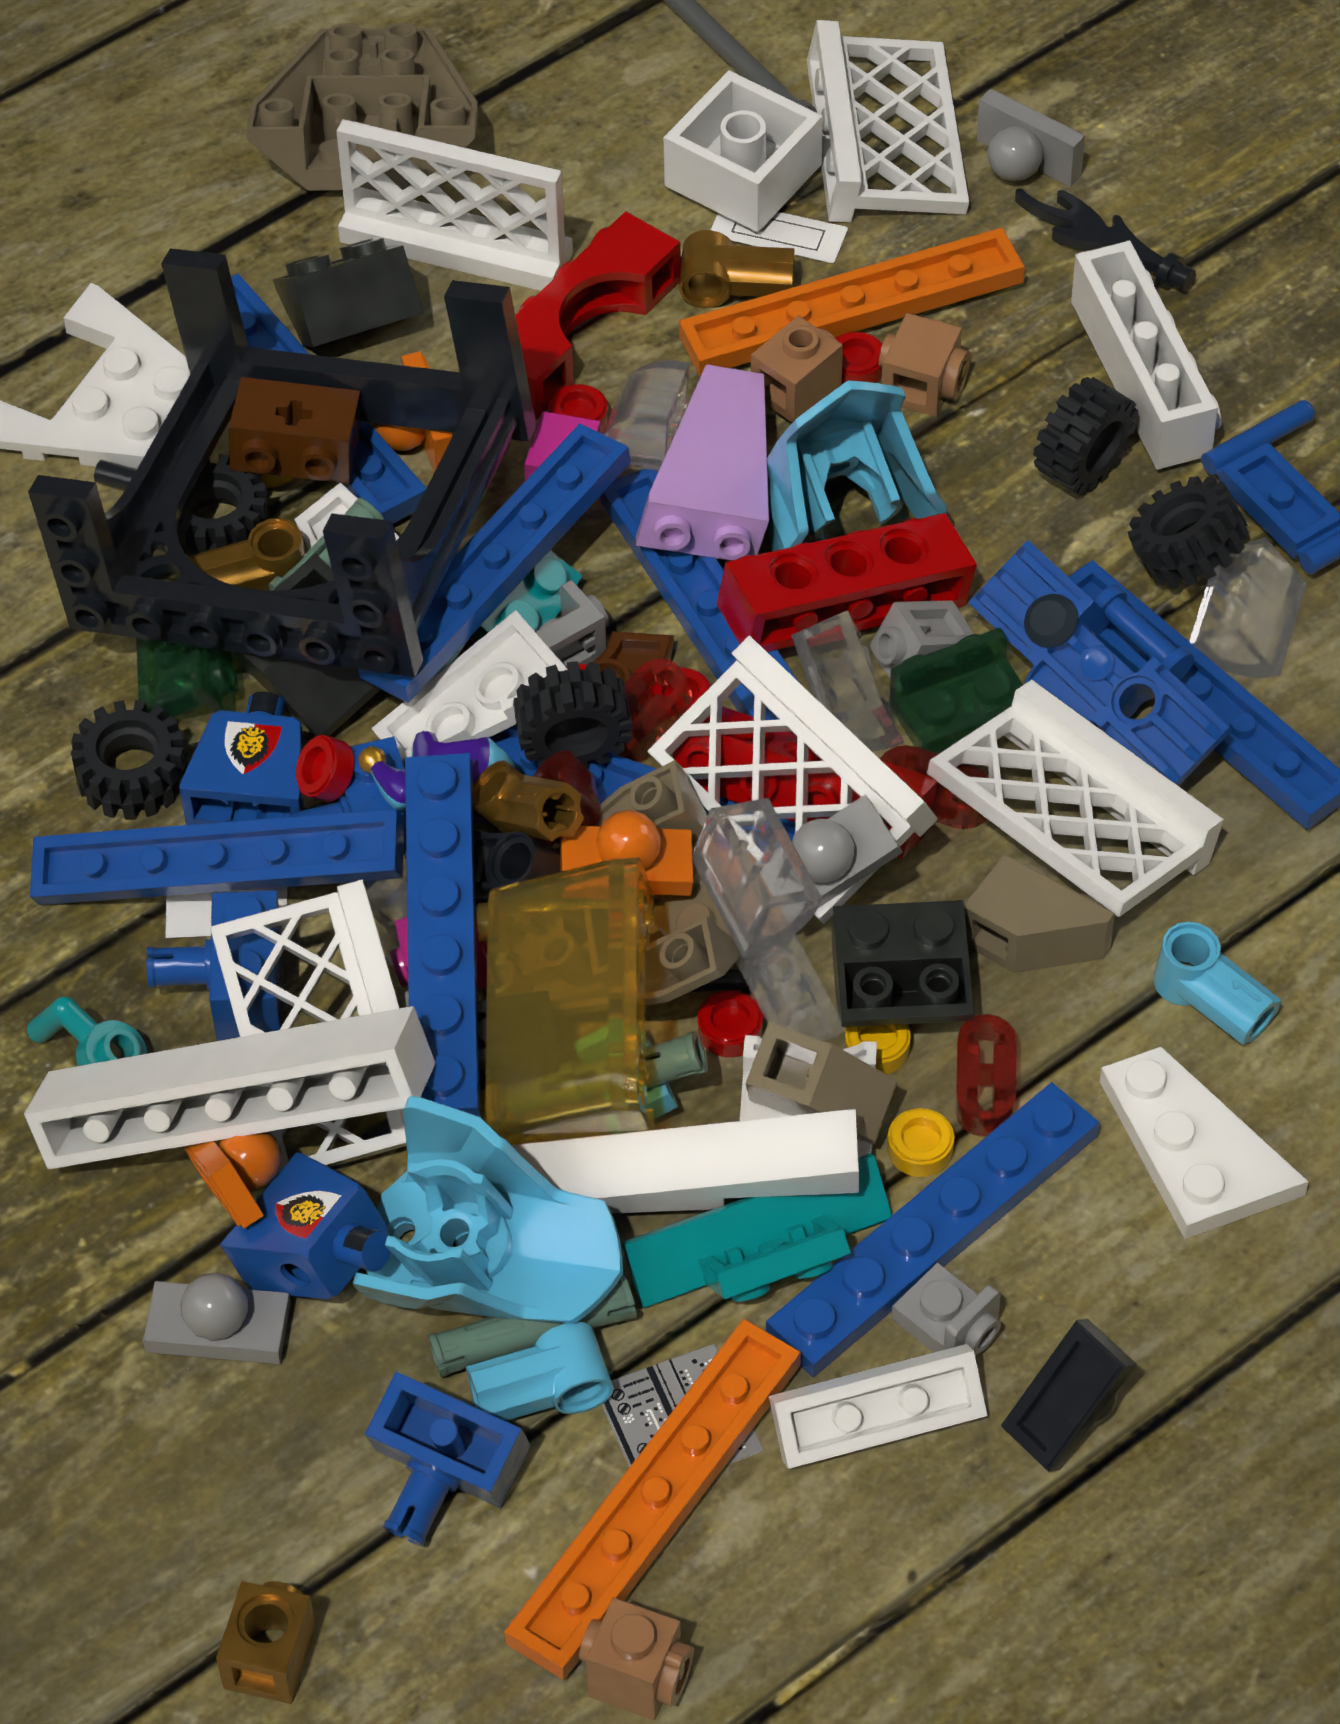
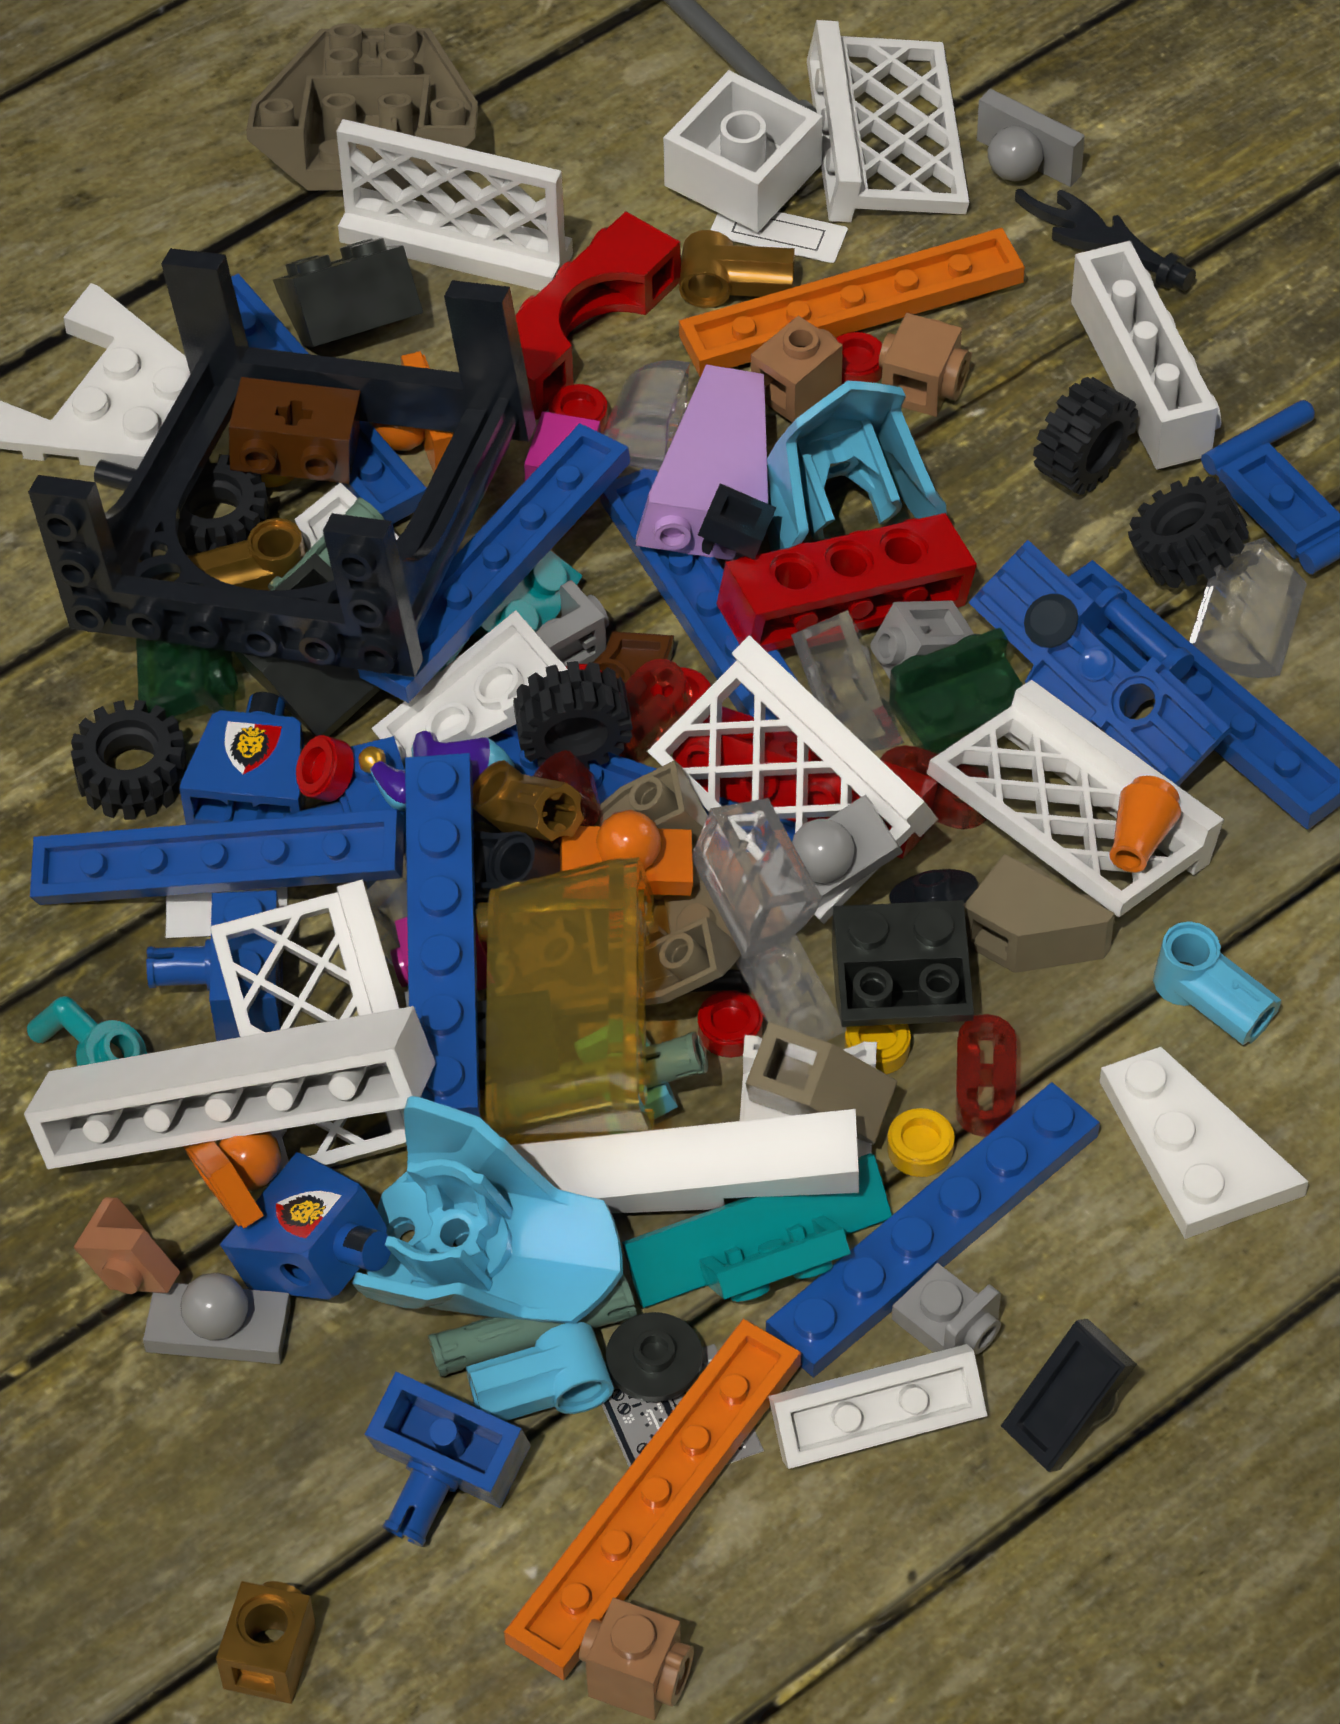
(124, 1251): none -> nougat bracket
(654, 1357): none -> pearl dark grey piece
(735, 522): none -> black tile
(935, 886): none -> black piece
(1144, 818): none -> orange cone

